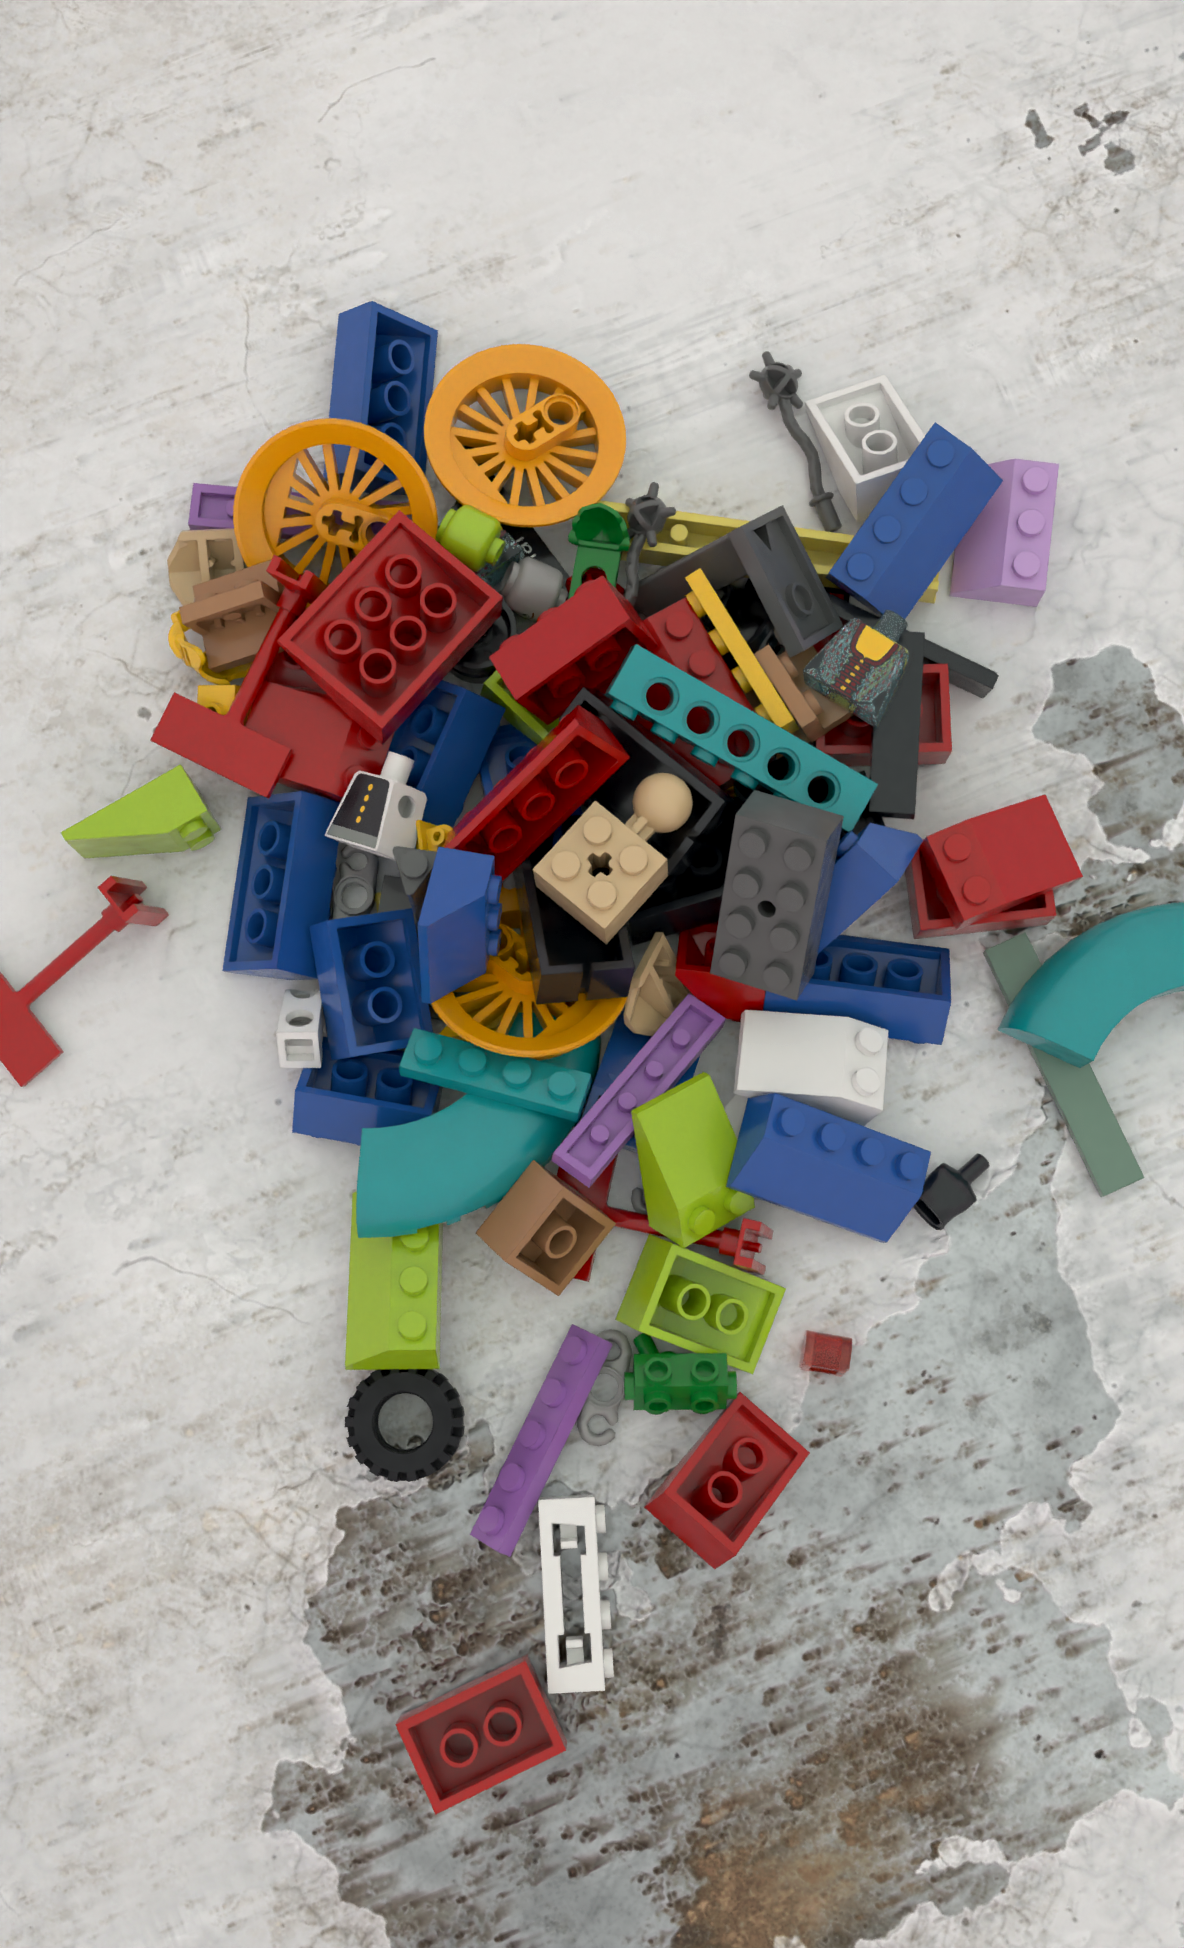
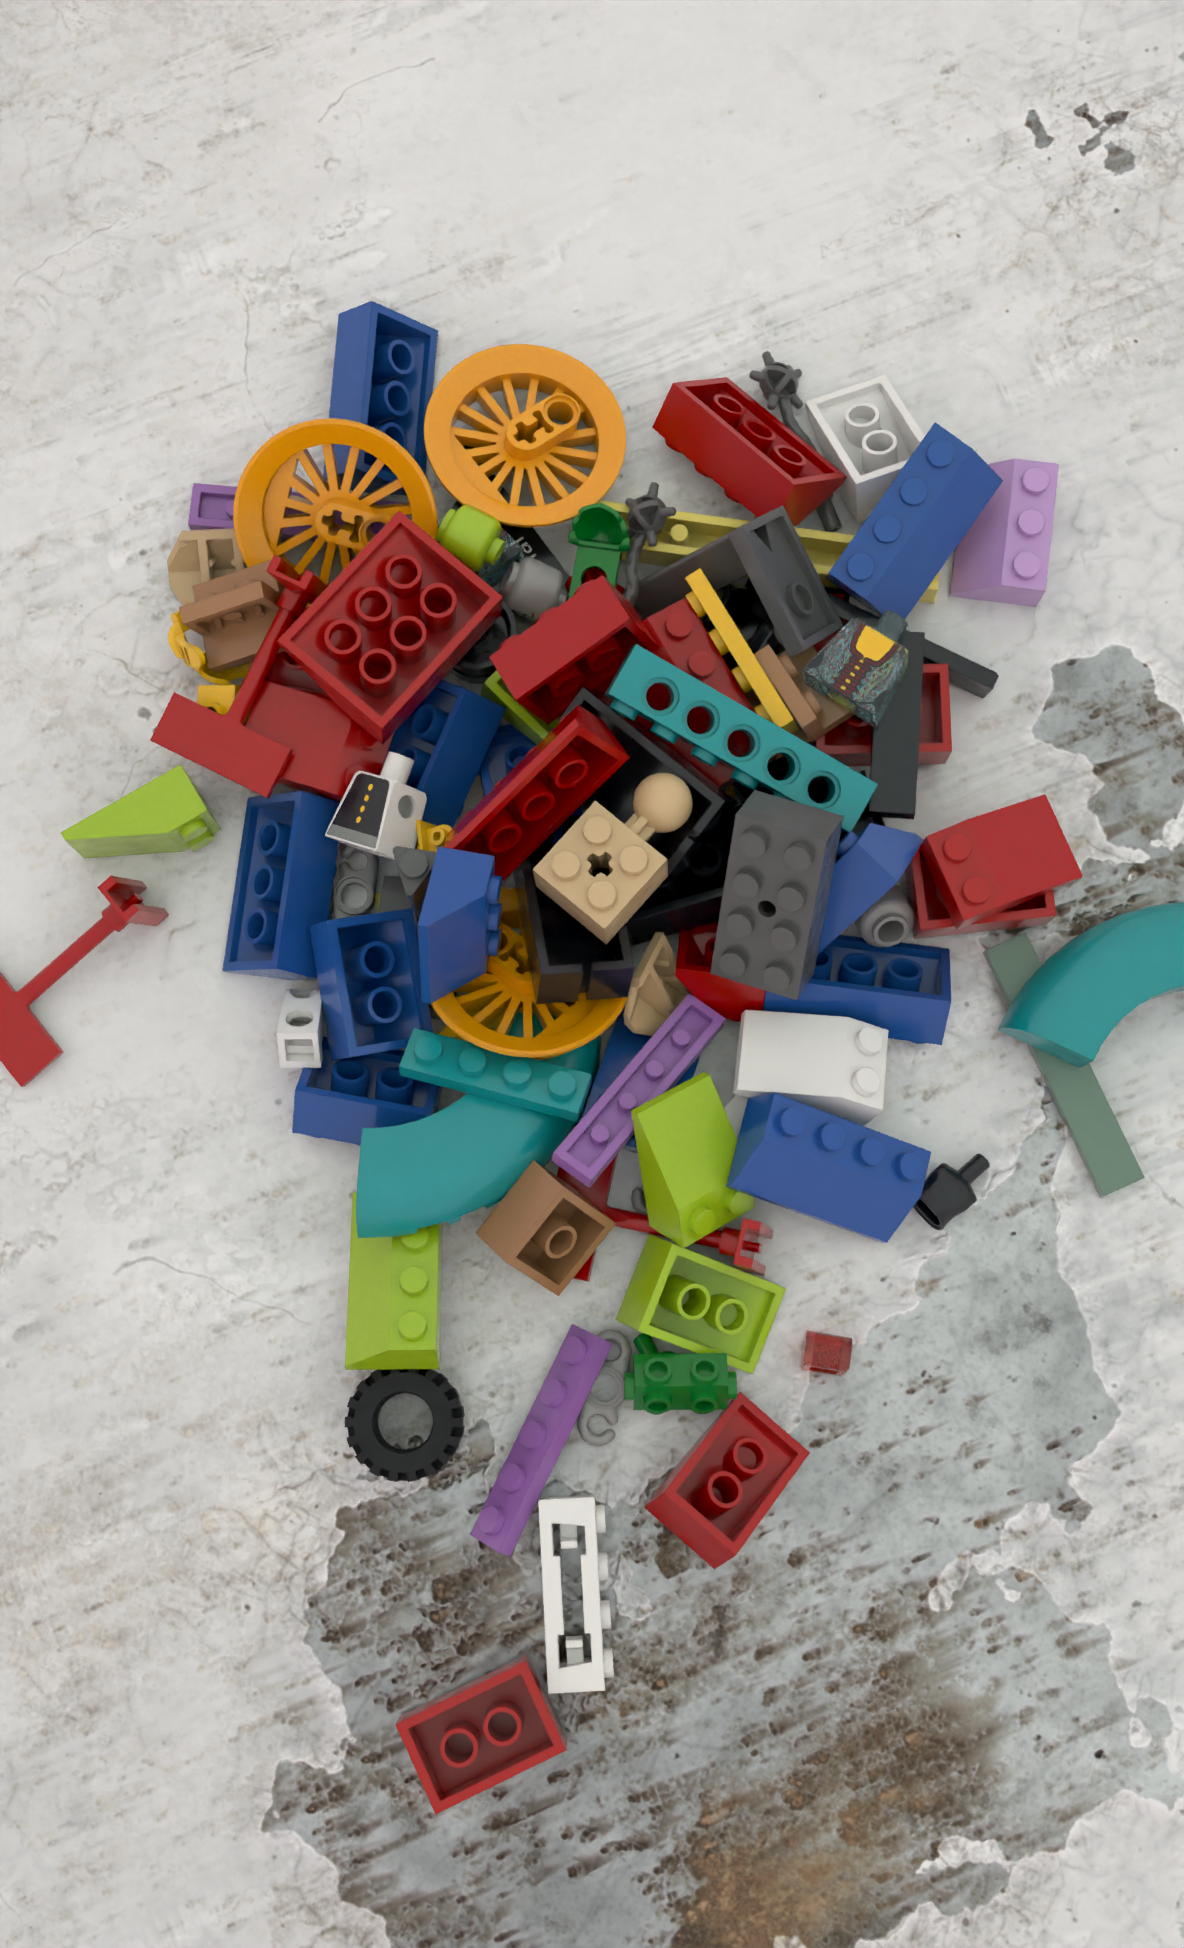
(745, 449): none -> red slope
(887, 920): none -> light grey head

